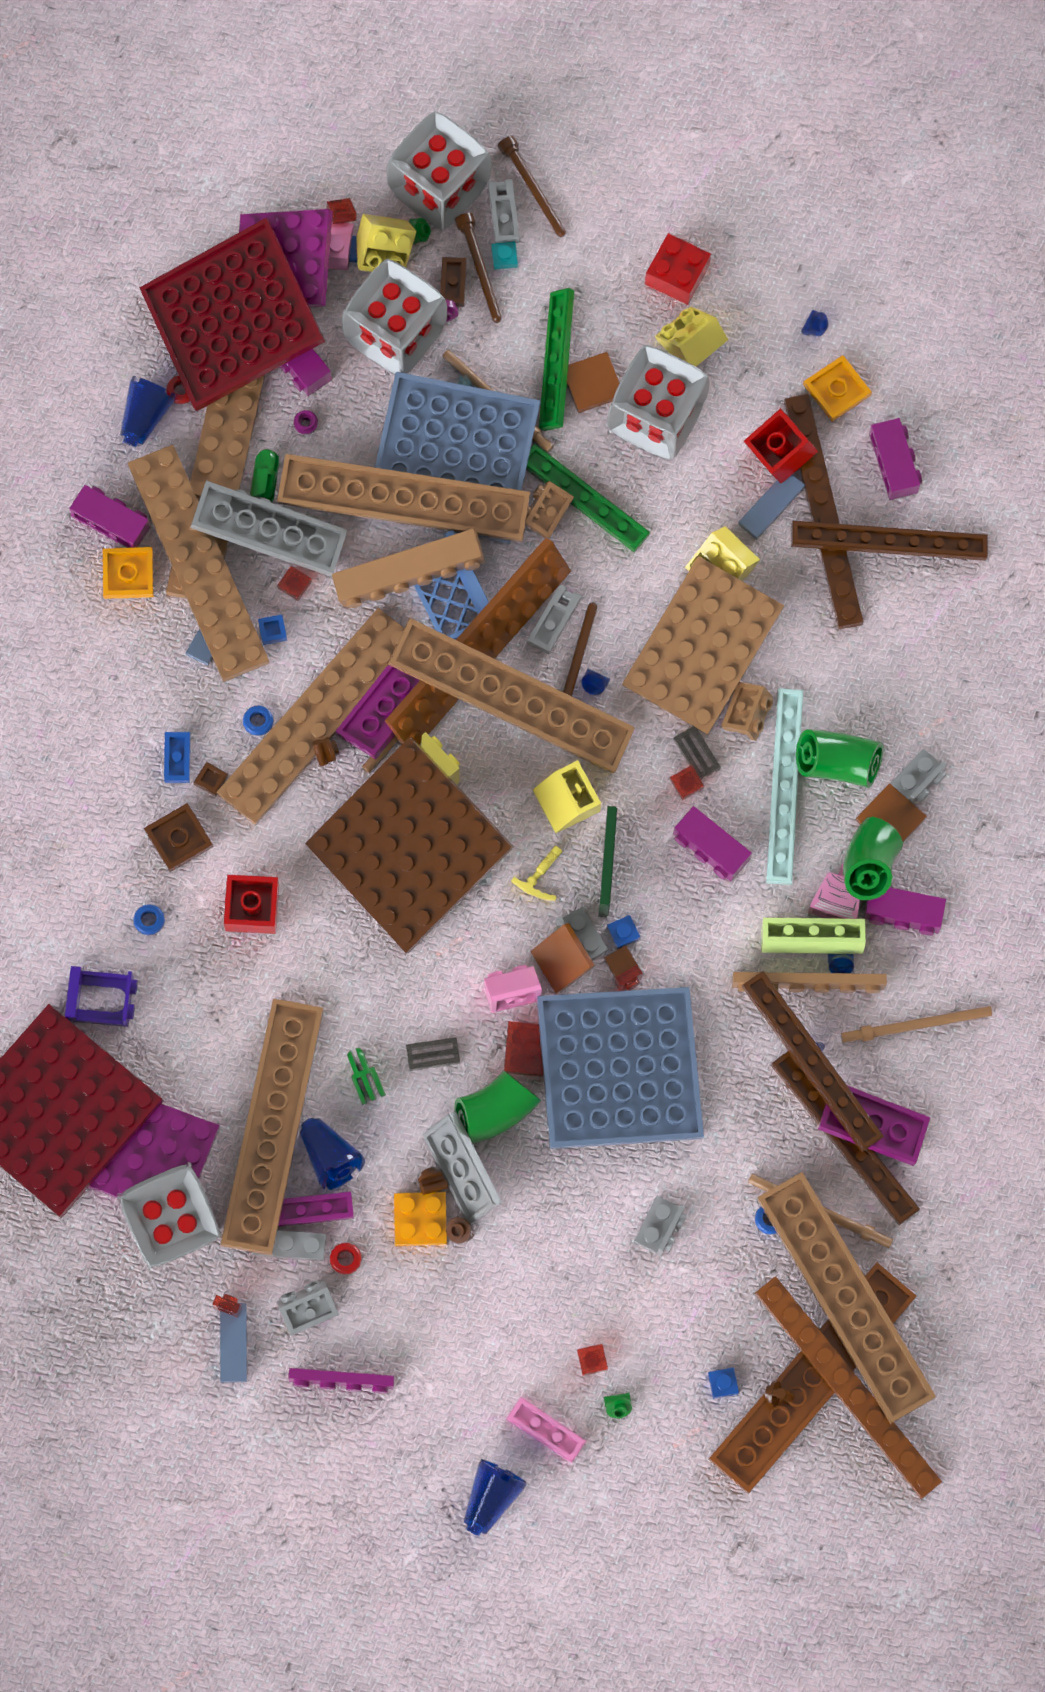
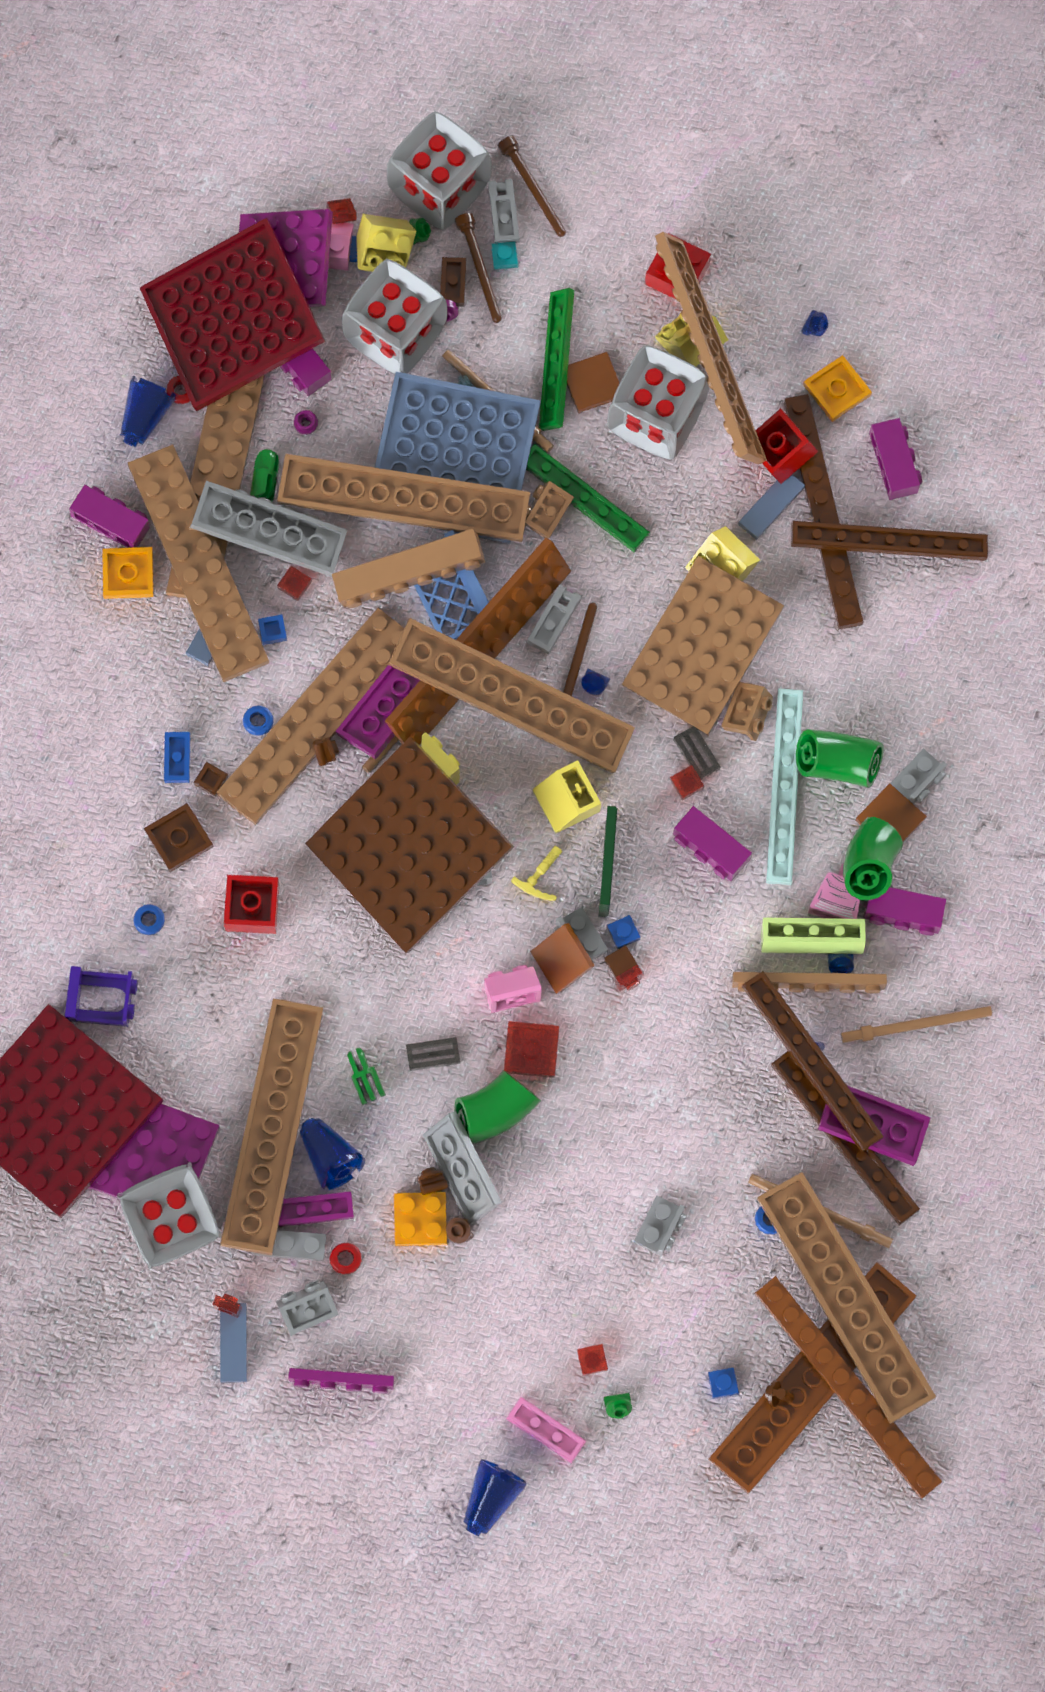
(619, 1067): sand blue plate -> none
(712, 353): none -> medium nougat plate

